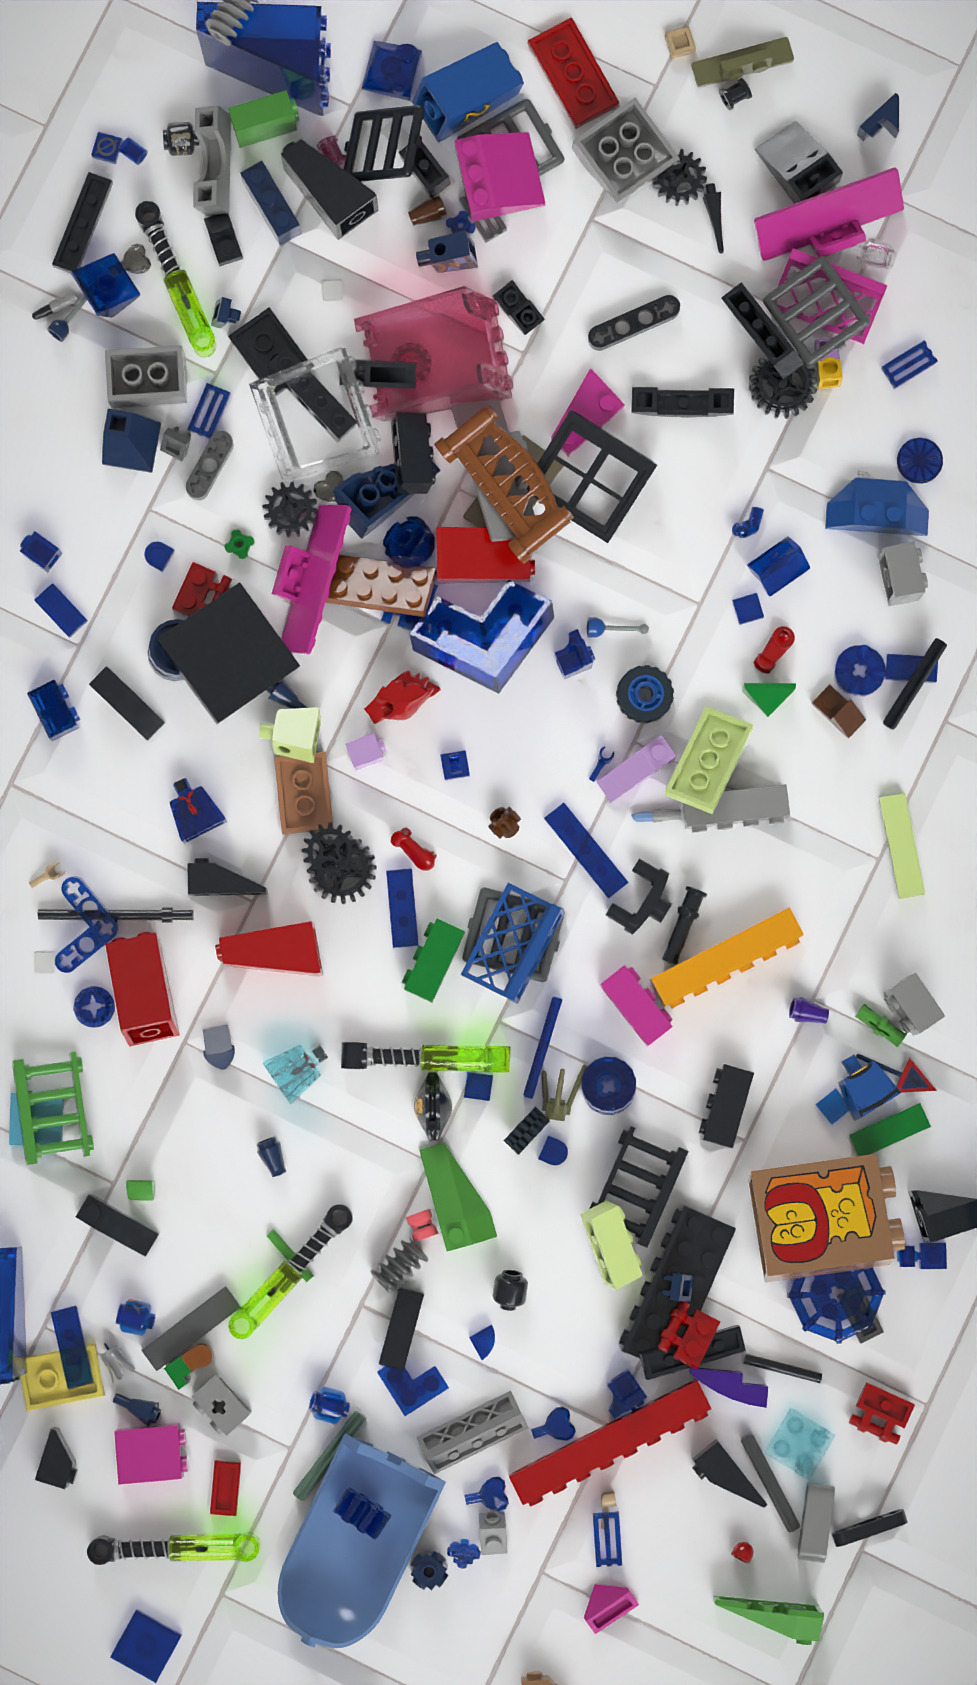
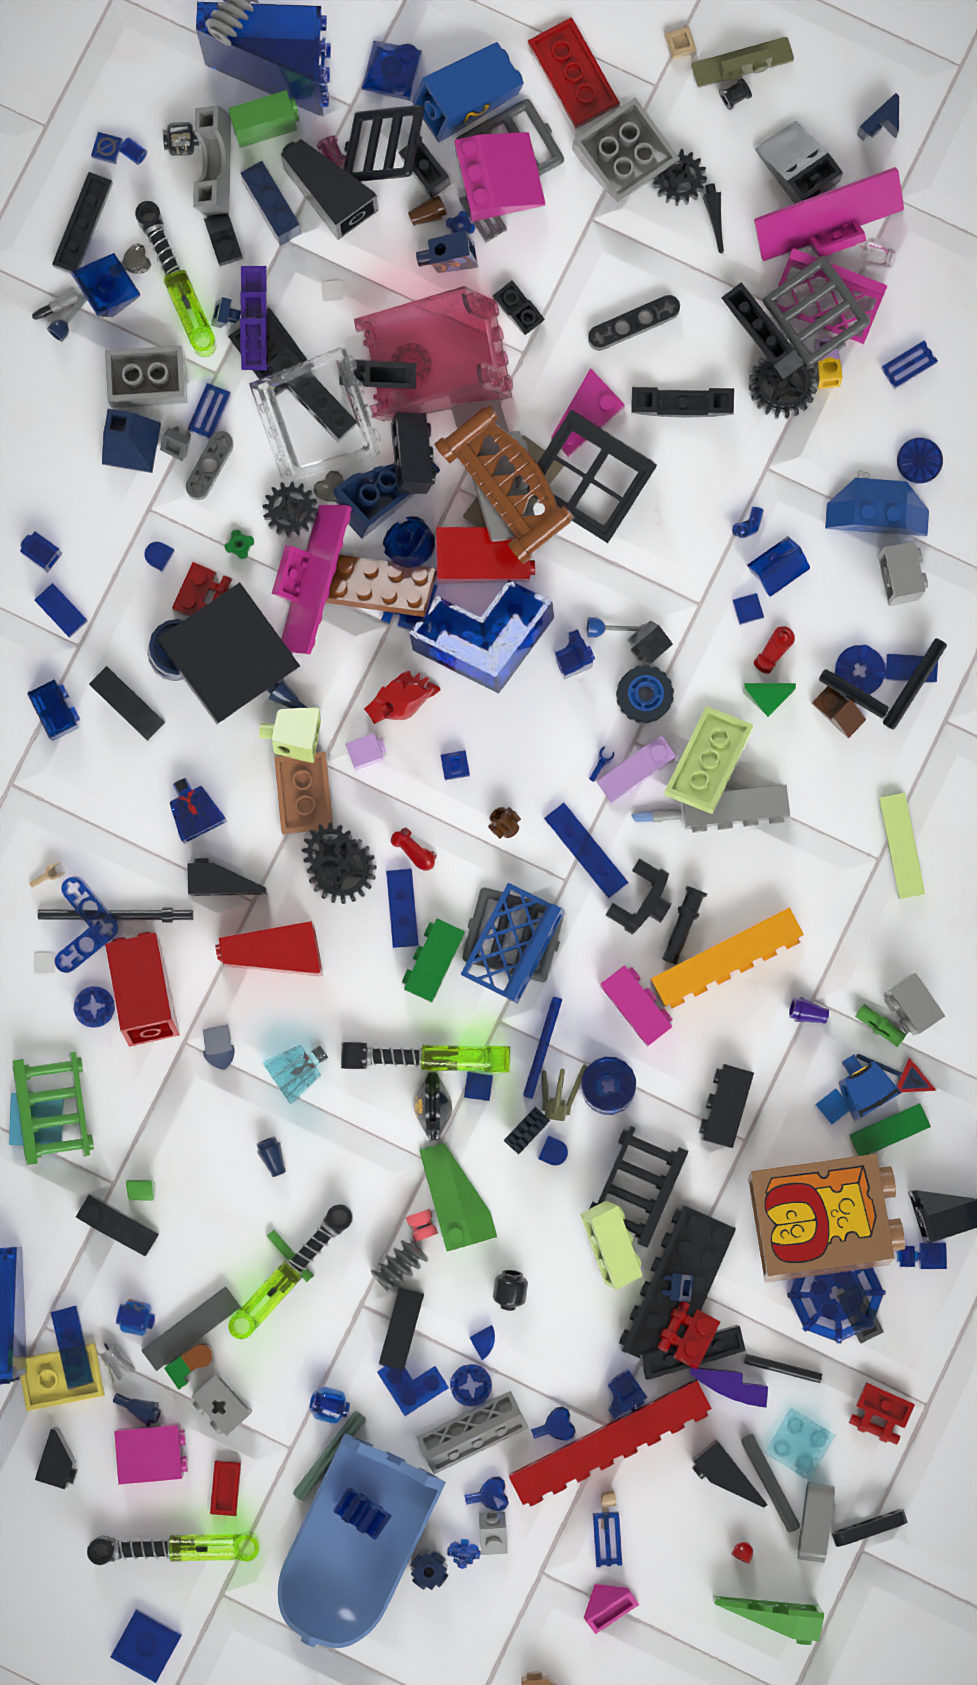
(253, 318): none -> dark purple slope
(478, 1375): none -> clear blue gear
(649, 642): none -> black brick
(853, 693): none -> black axle

